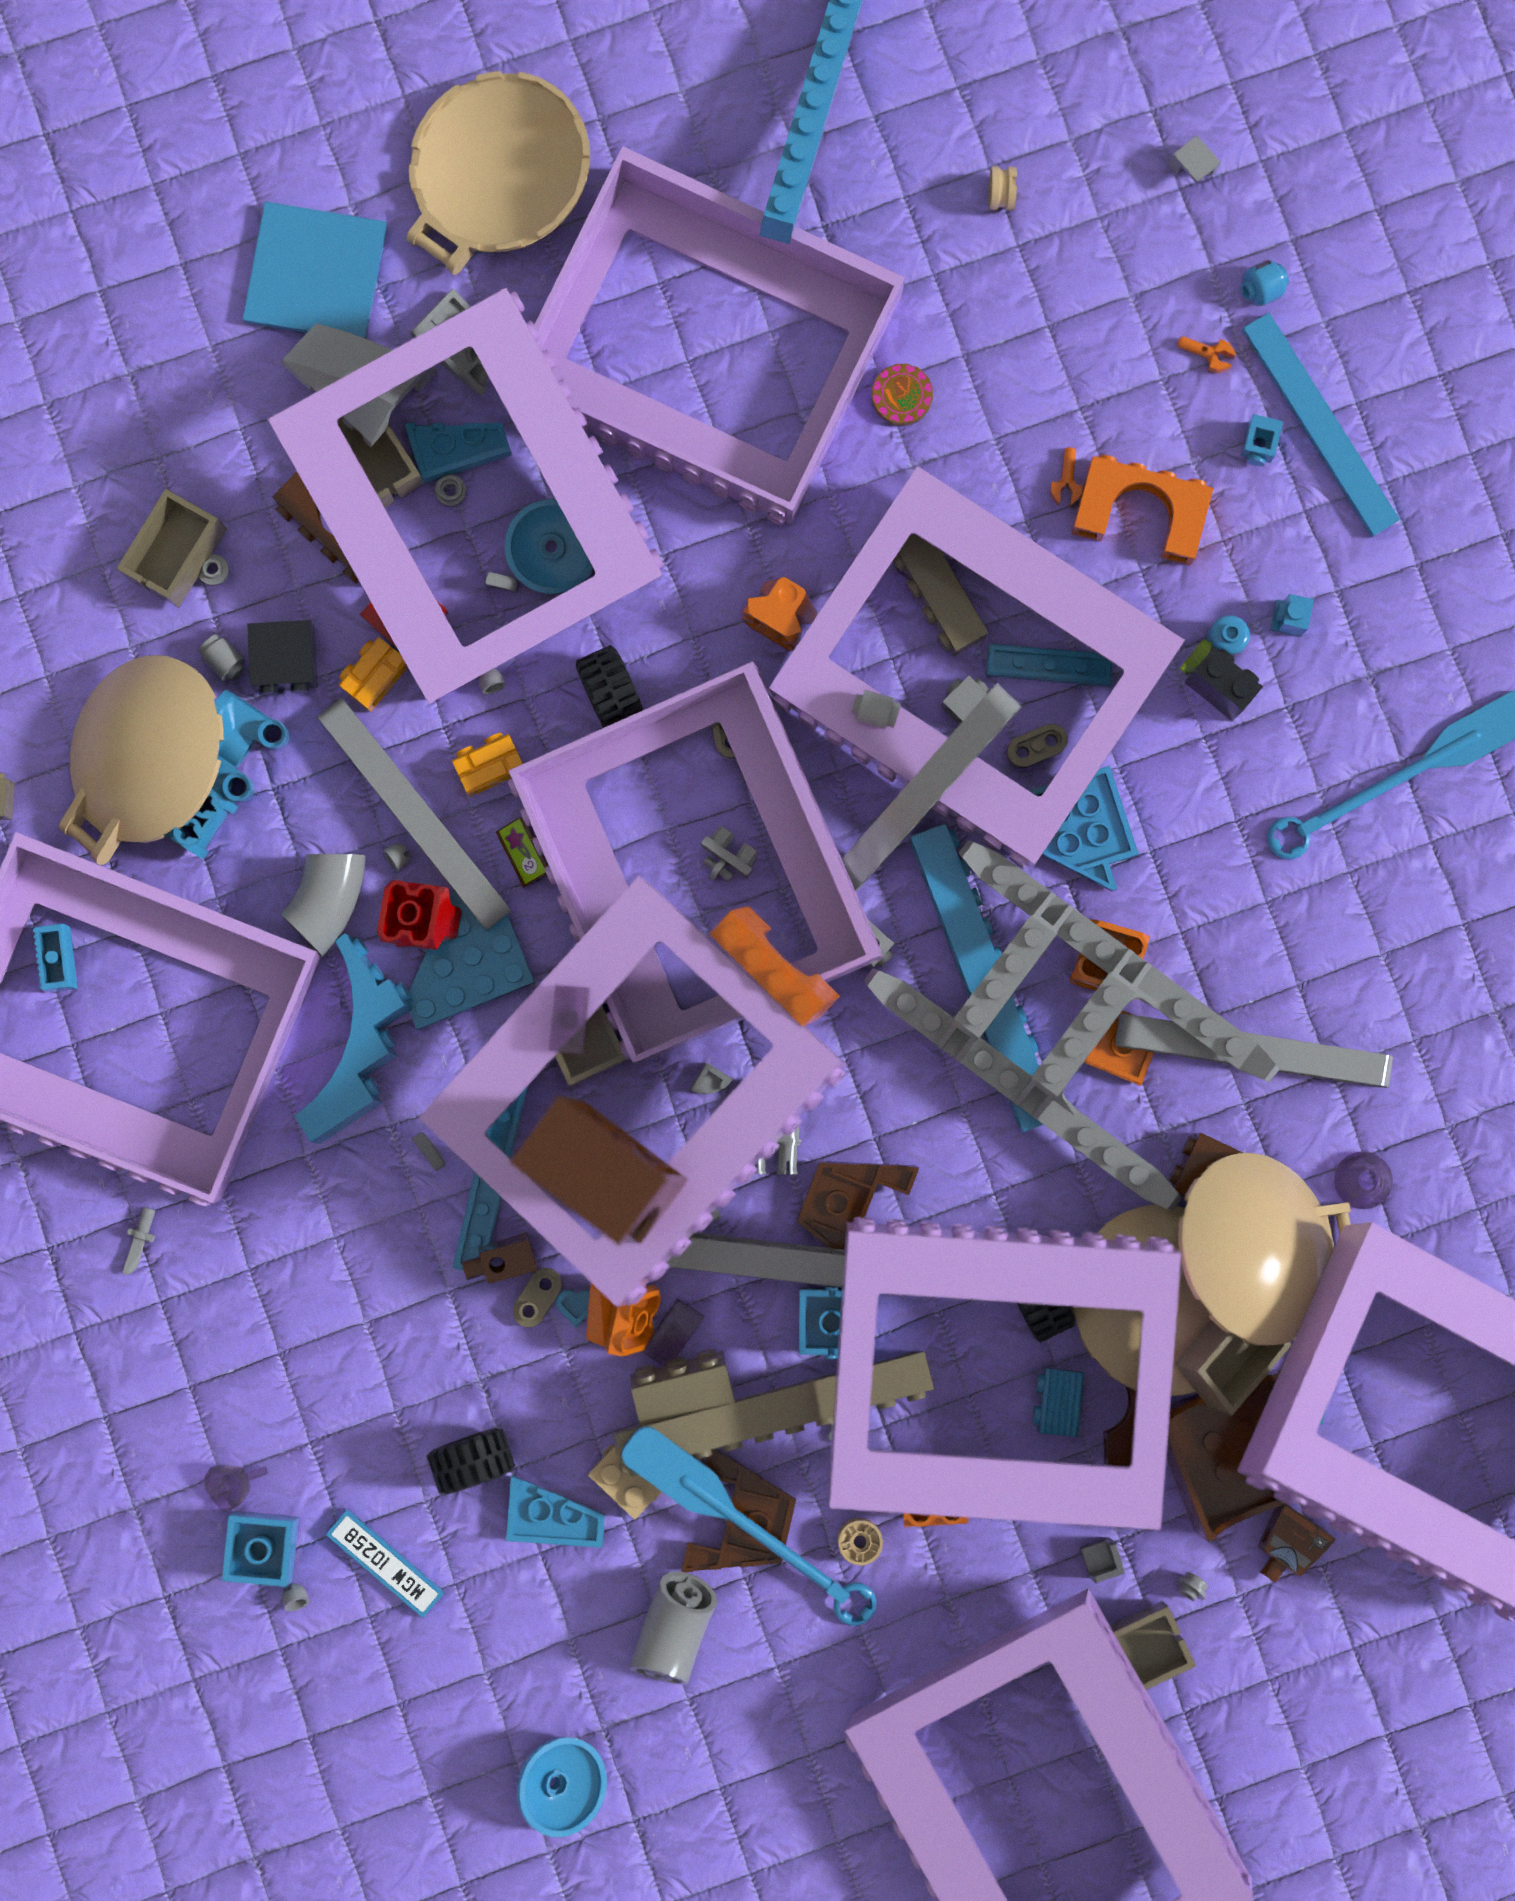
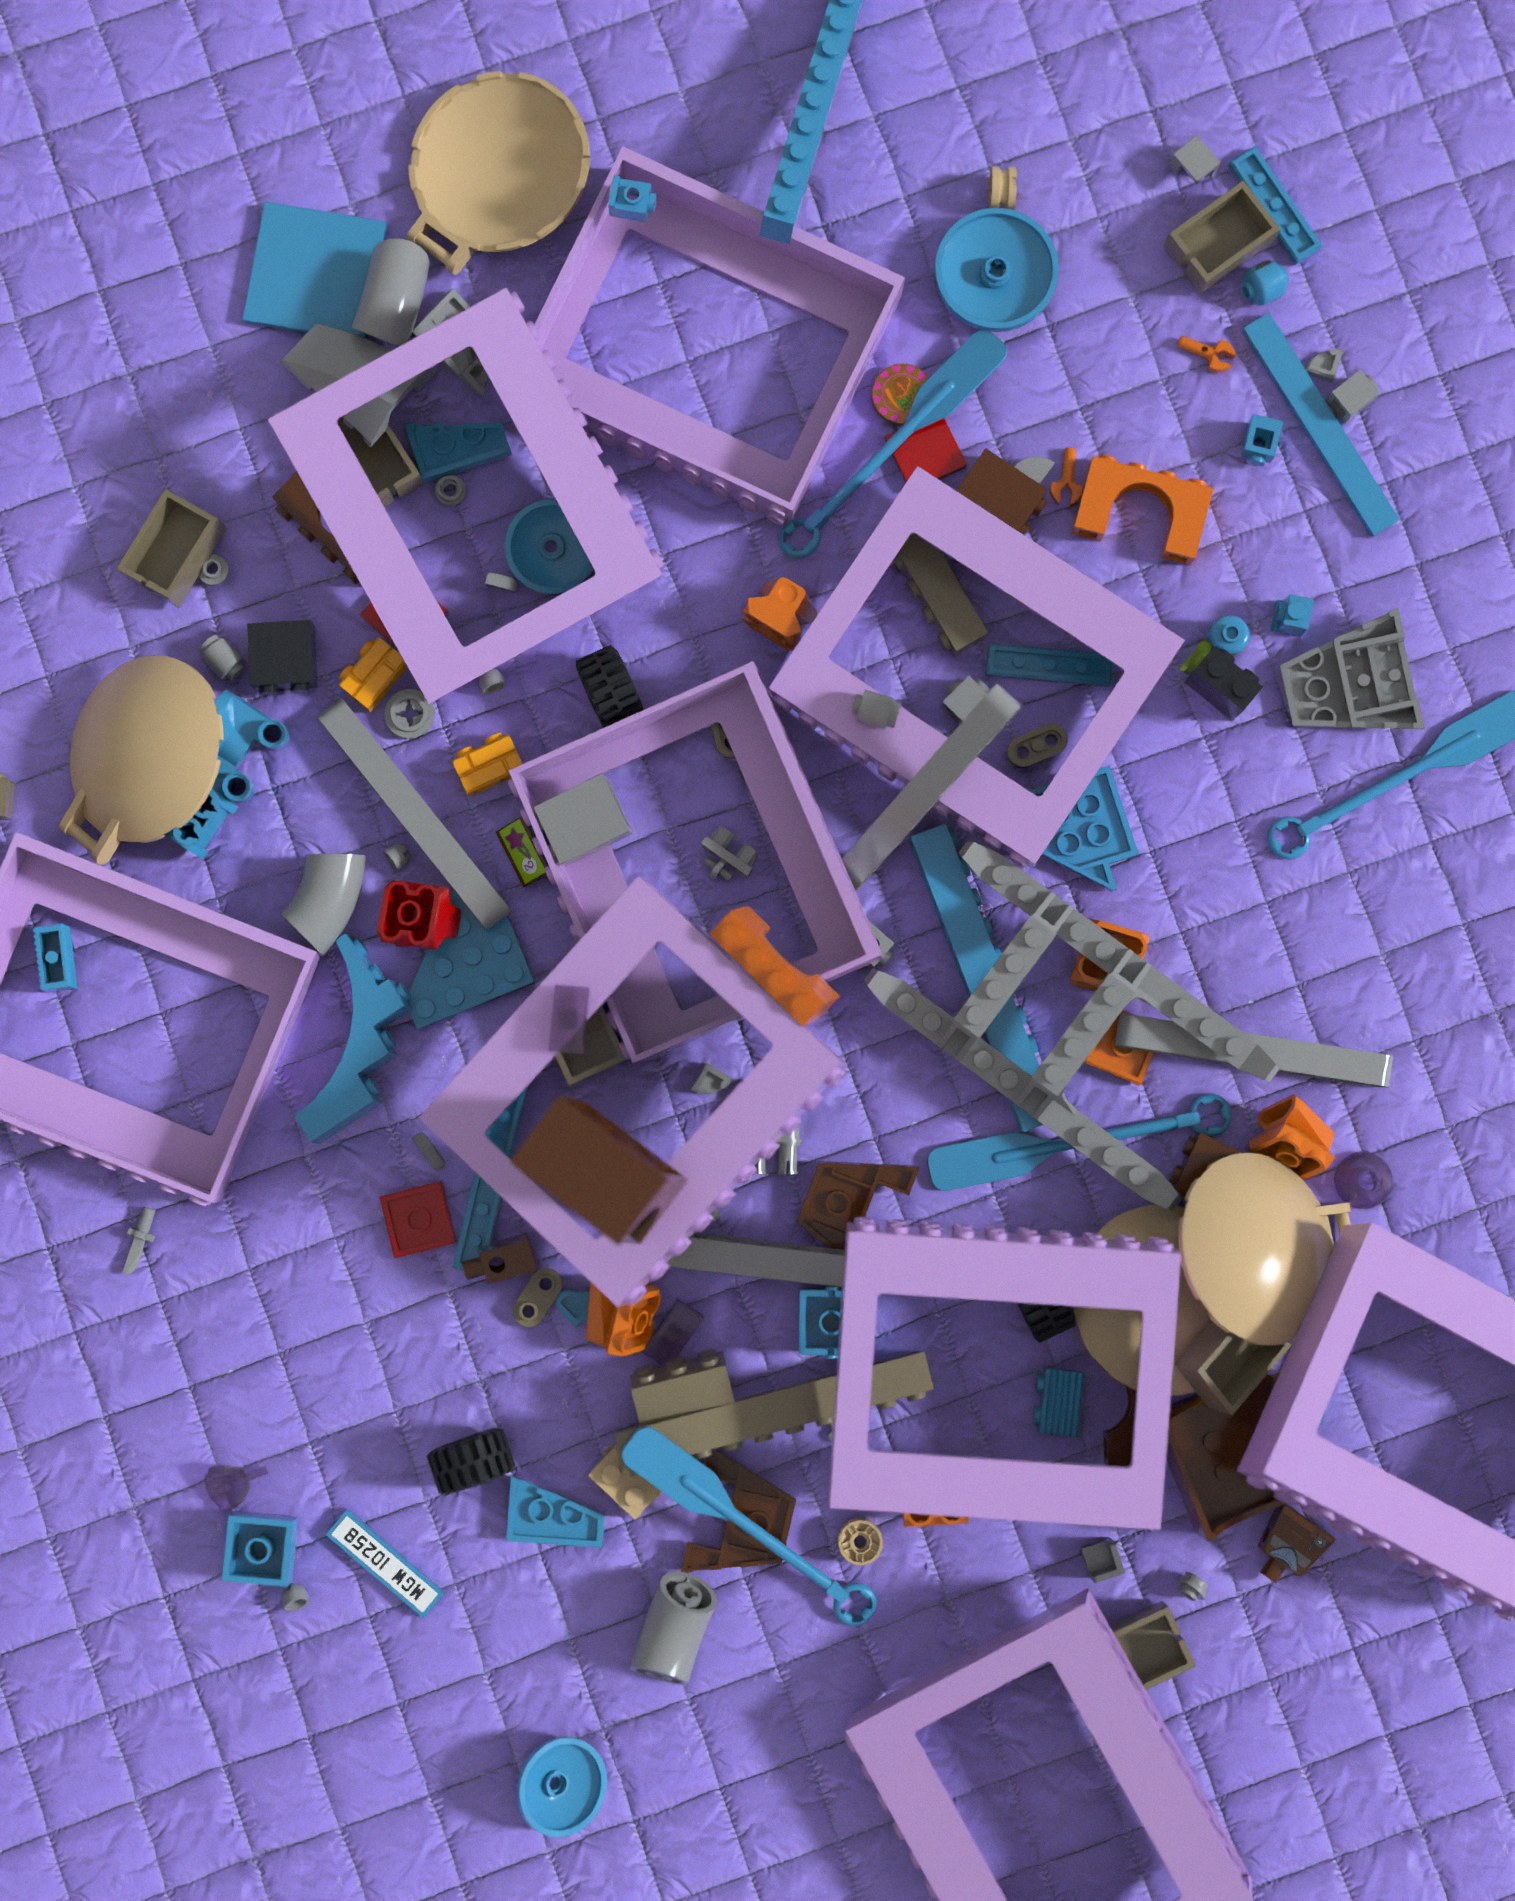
(392, 291): none -> light grey brick
(398, 704): none -> light grey gear
(418, 1219): none -> red tile
(582, 820): none -> light grey brick
(623, 207): none -> dark azure brick
(930, 449): none -> red tile
(933, 402): none -> dark azure piece
(996, 269): none -> dark azure dish
(1003, 491): none -> reddish brown brick
(1018, 1153): none -> dark azure piece
(1035, 467): none -> light grey tile
(1222, 237): none -> dark tan piece
(1294, 231): none -> dark azure tile
(1294, 1137): none -> orange piece
(1325, 364): none -> light grey tile
(1353, 396): none -> light grey brick
(1355, 680): none -> light grey wedge

